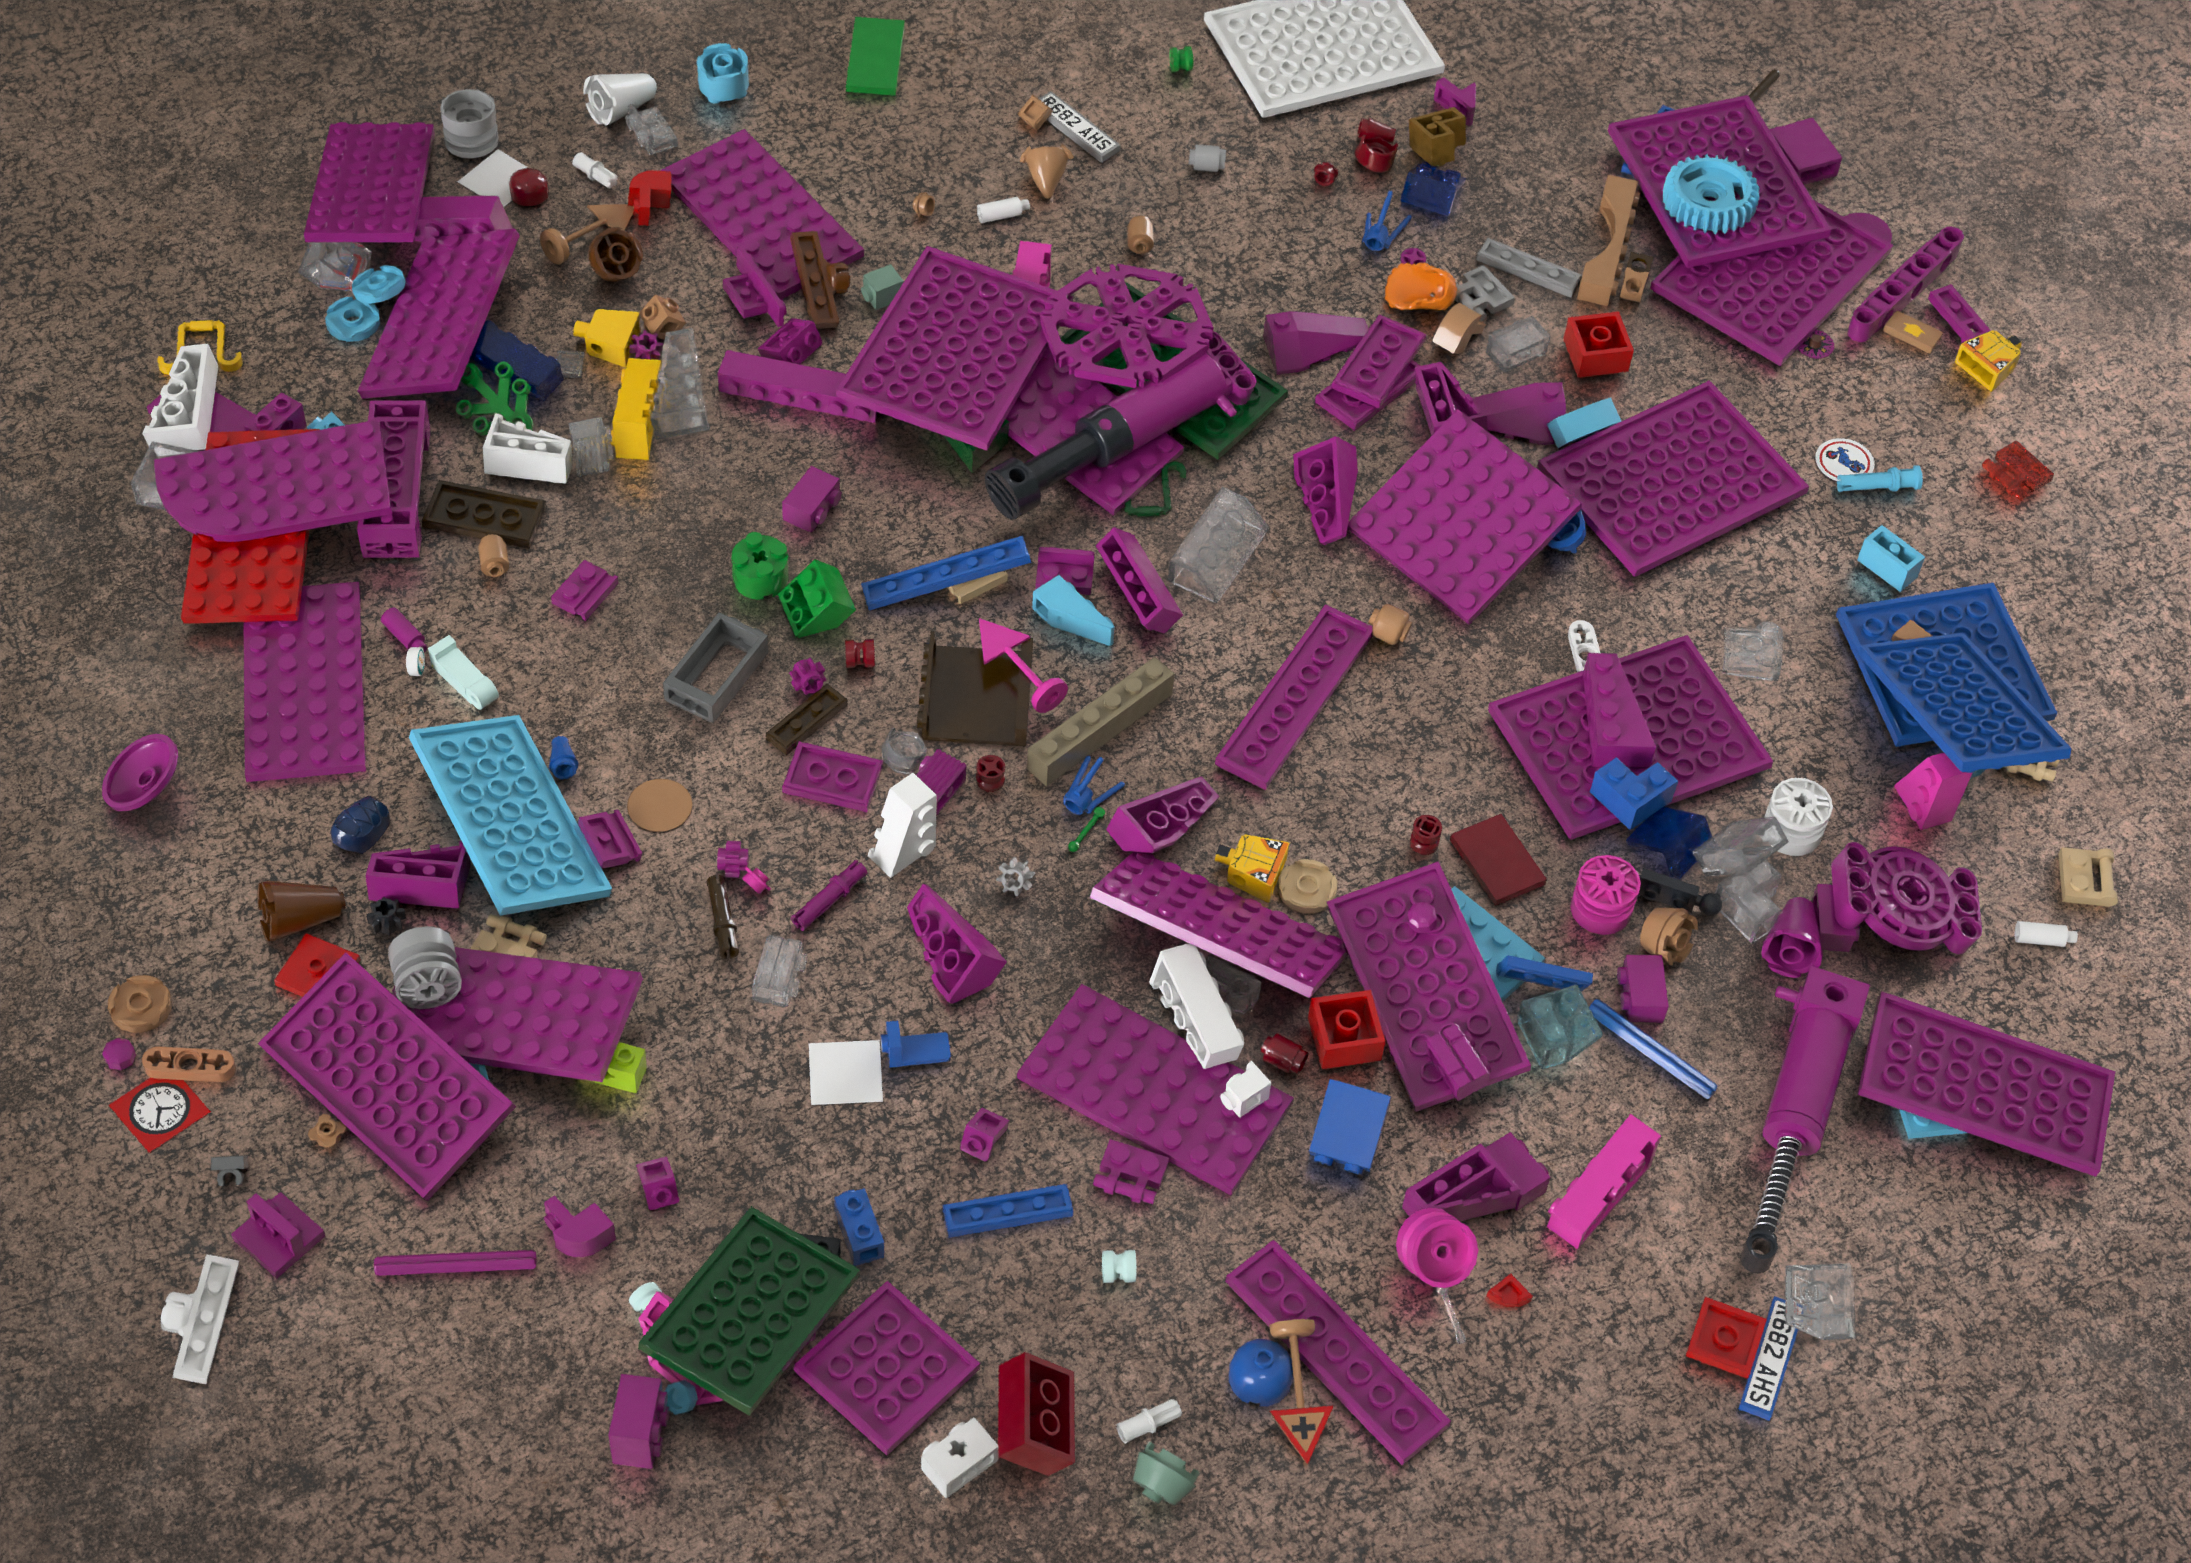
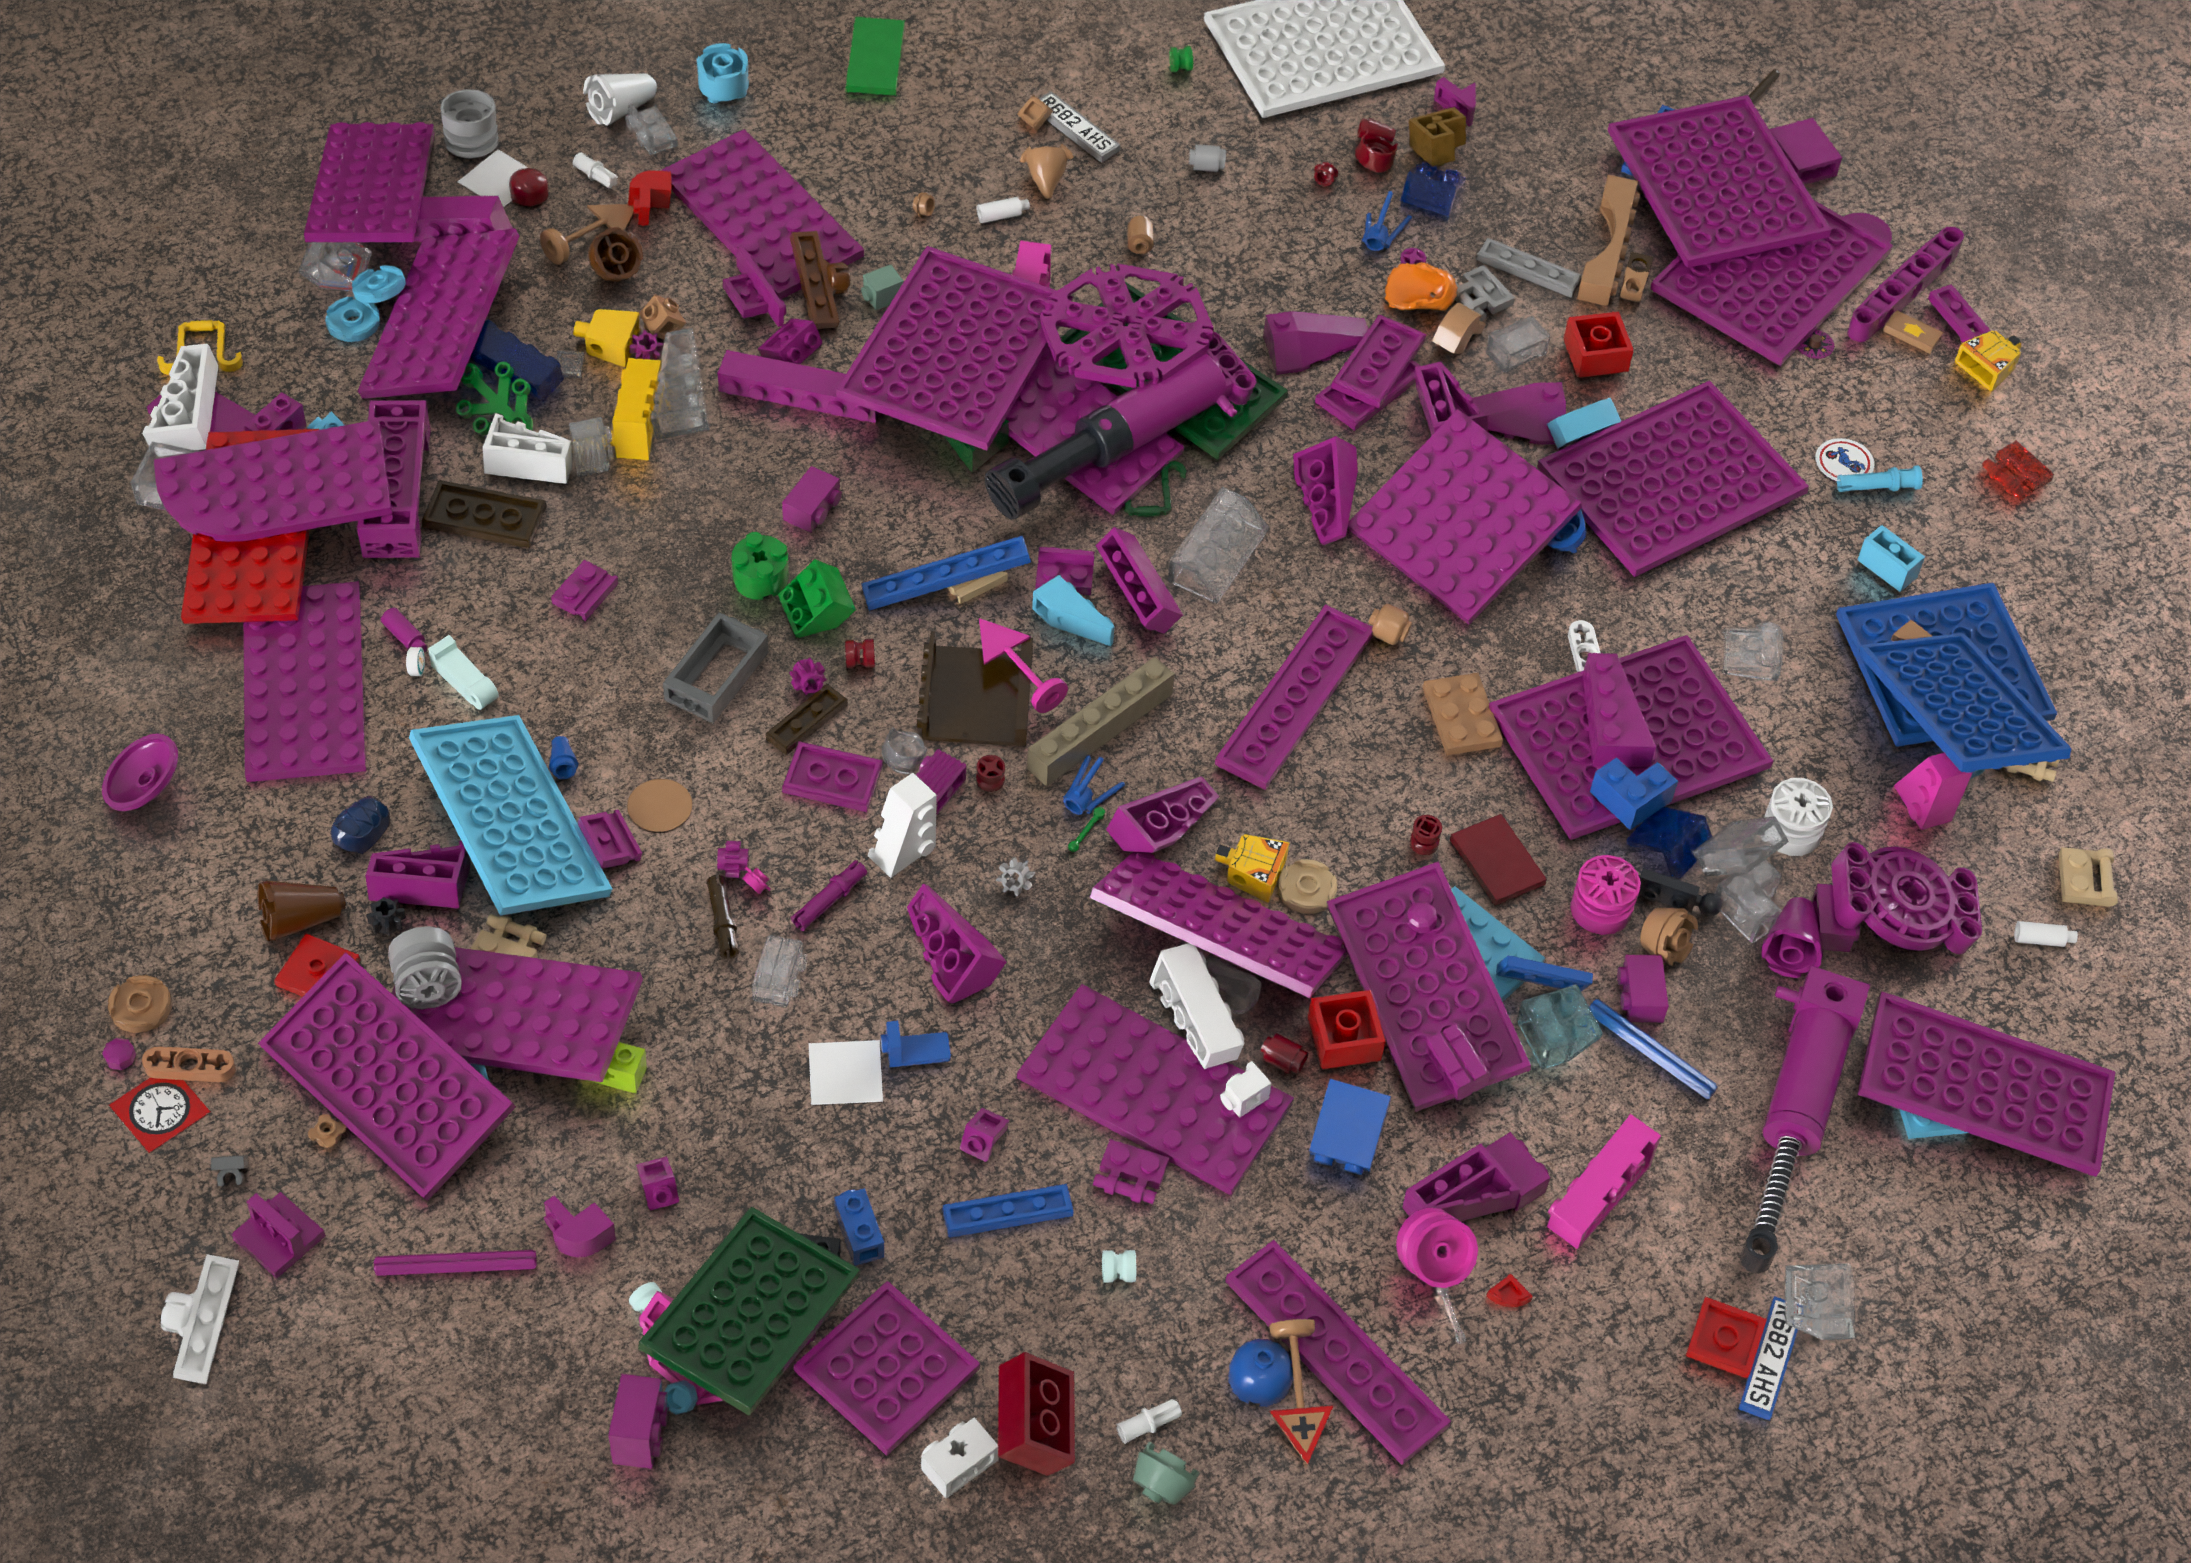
(493, 556): medium nougat brick -> none
(1462, 714): none -> medium nougat plate
(1712, 177): medium azure gear -> none

